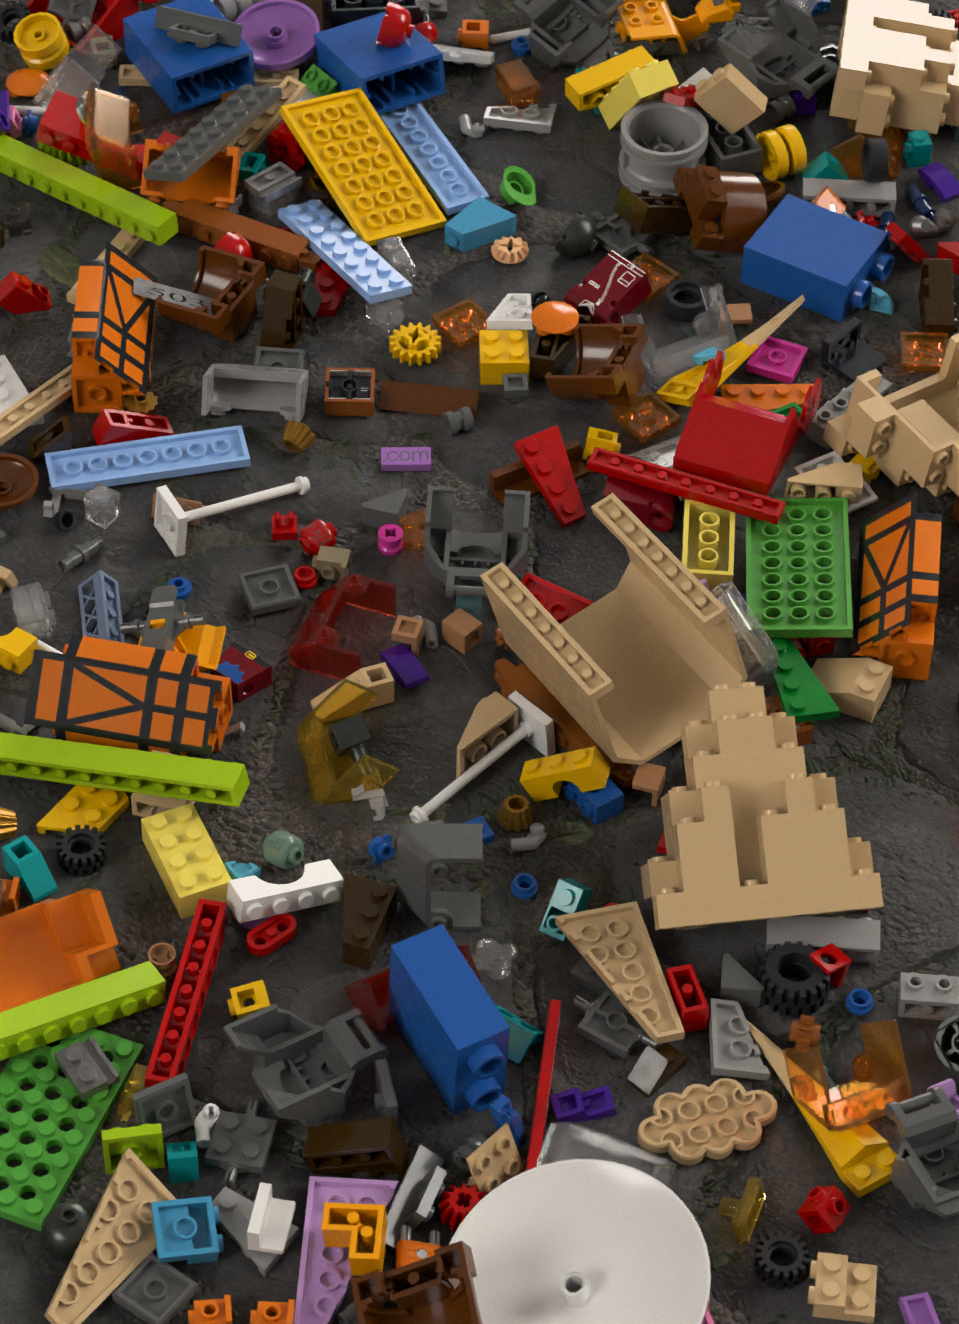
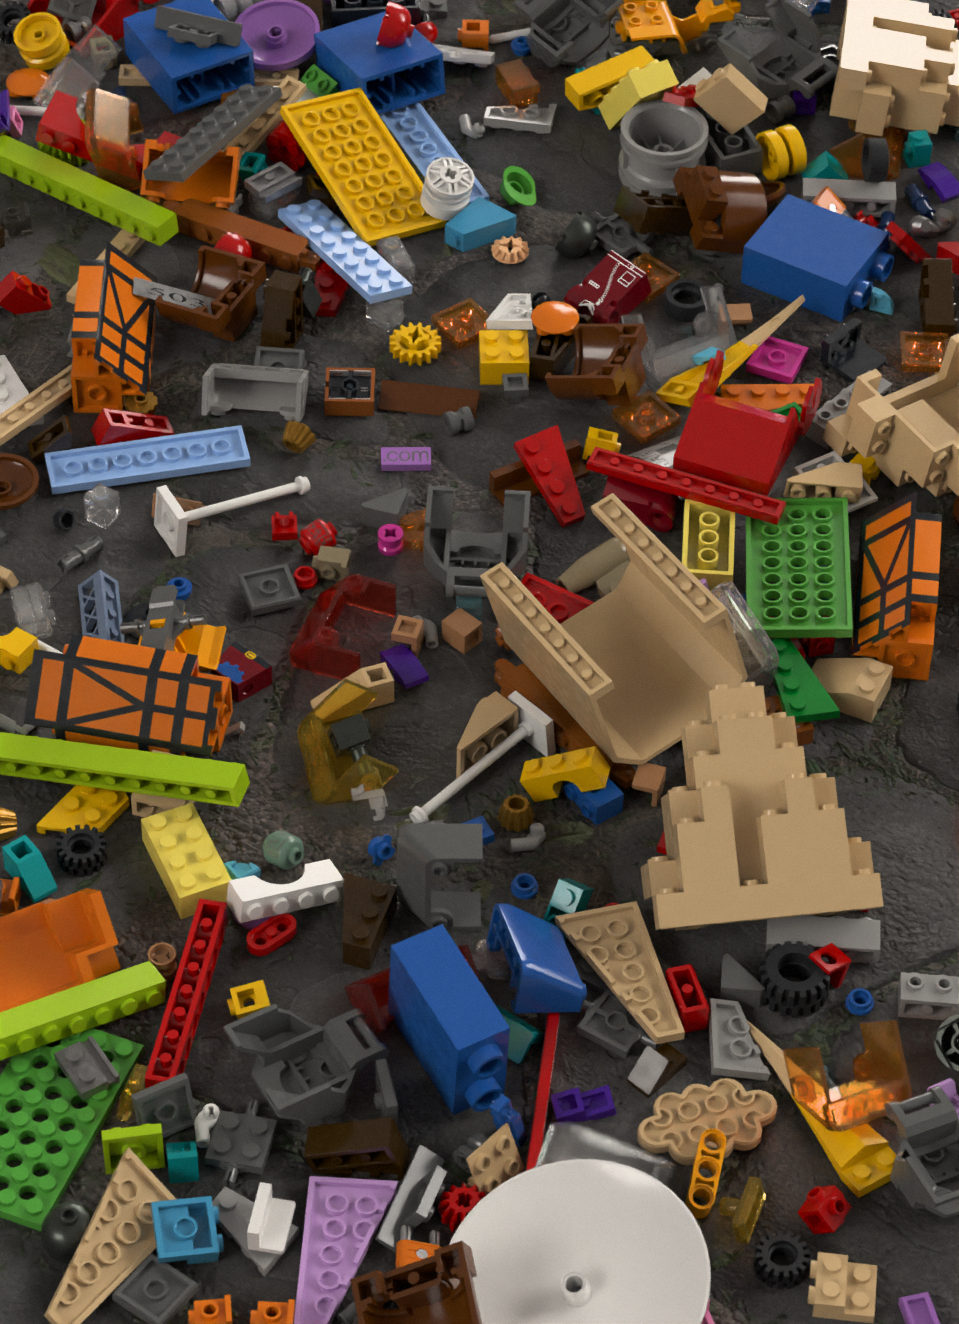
(29, 123): blue plate -> none
(51, 507): light grey piece -> none
(360, 1229): light orange brick -> none
(446, 188): none -> white wheel
(538, 961): none -> blue windscreen
(599, 566): none -> dark tan plate
(709, 1160): none -> light orange beam
(805, 1032): dark orange gear -> none

